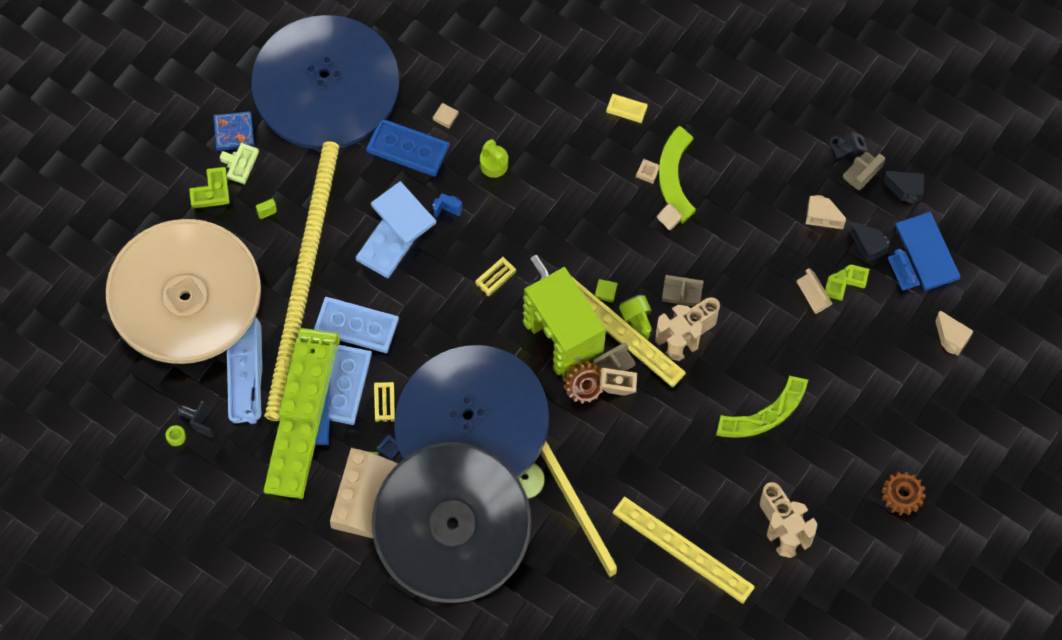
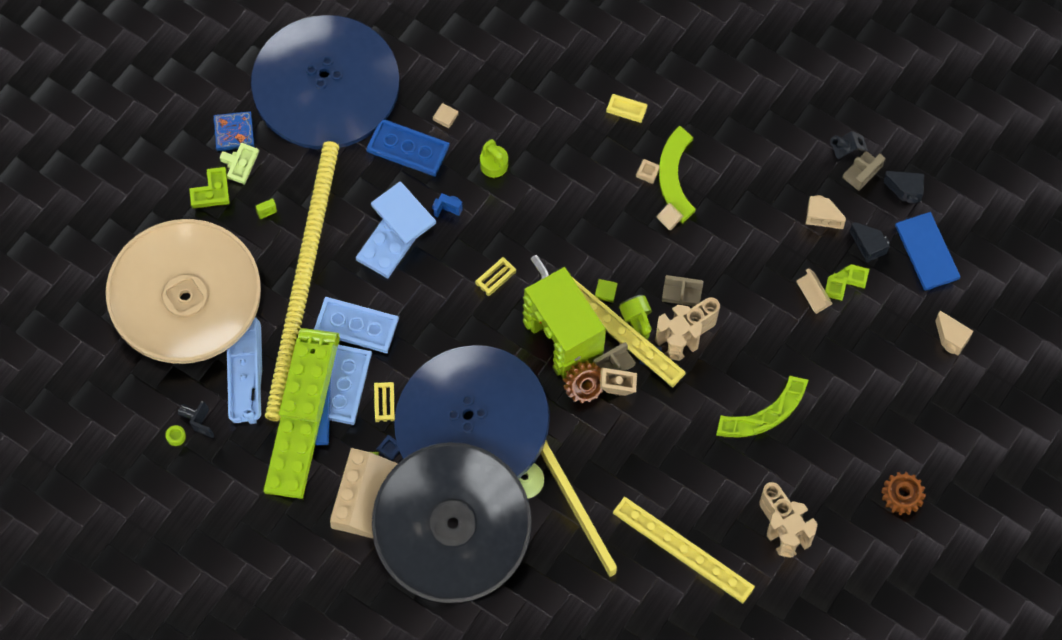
(903, 270): blue hinge -> none

